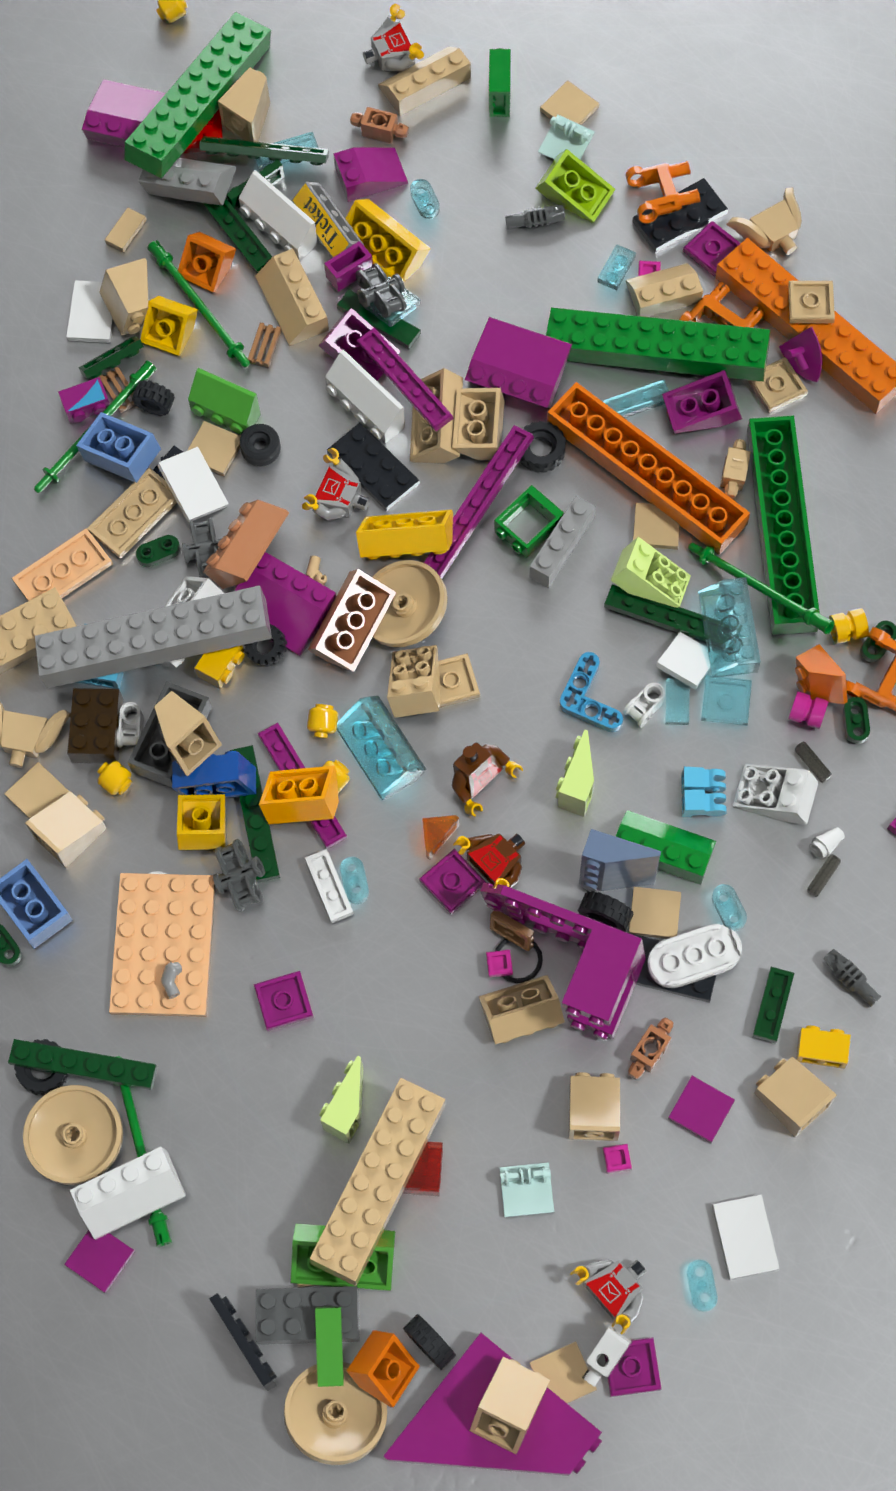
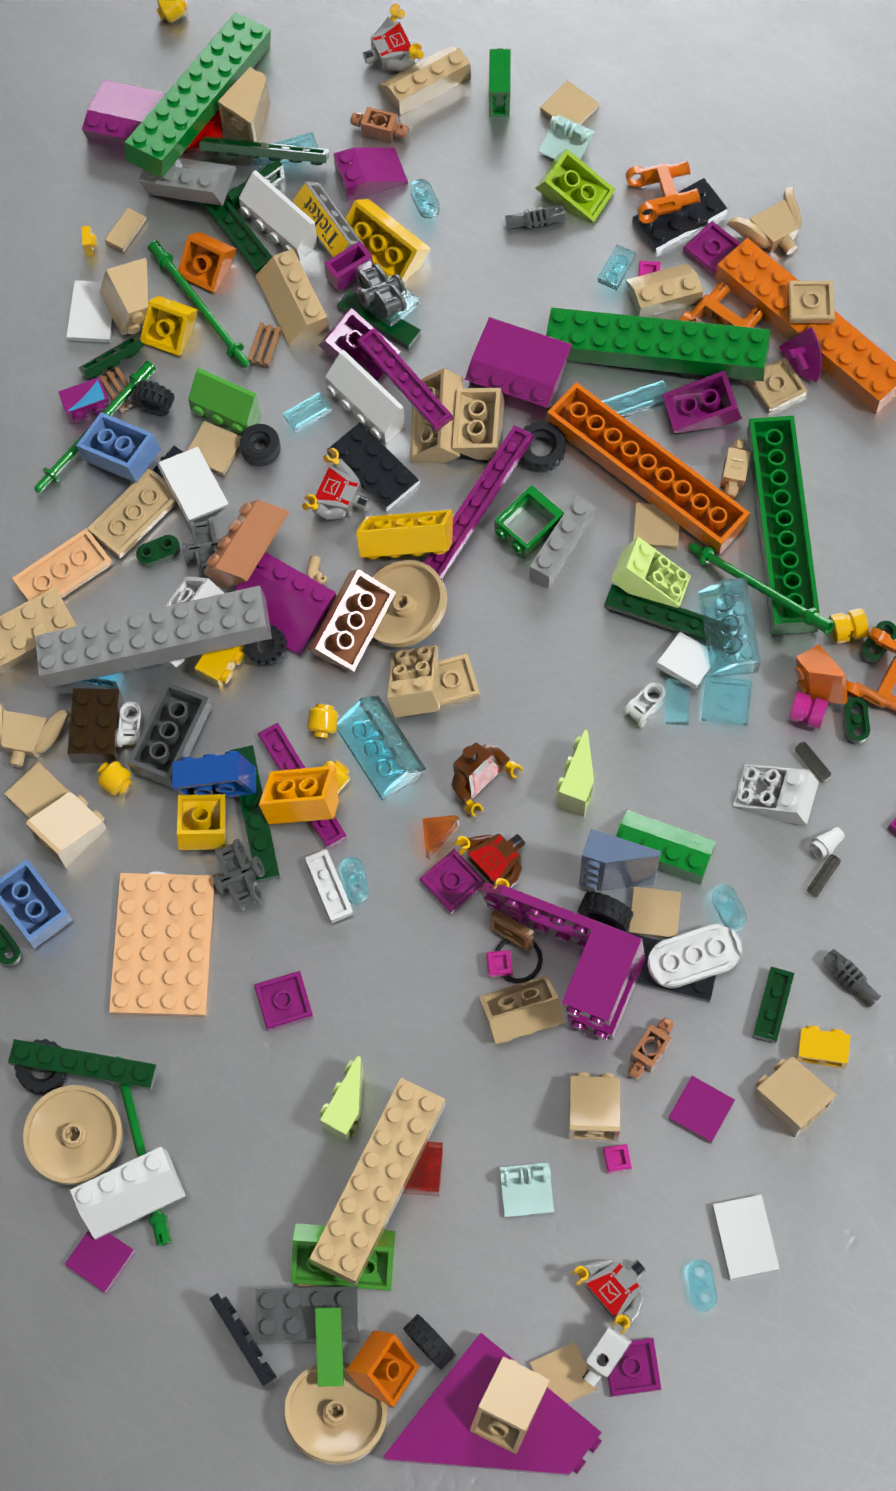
(89, 240): none -> yellow plate
(168, 978): light grey arm -> none
(186, 732): tan slope -> none
(307, 412): none -> clear light blue tile
(582, 702): dark azure beam -> none
(693, 787): medium azure legs -> none

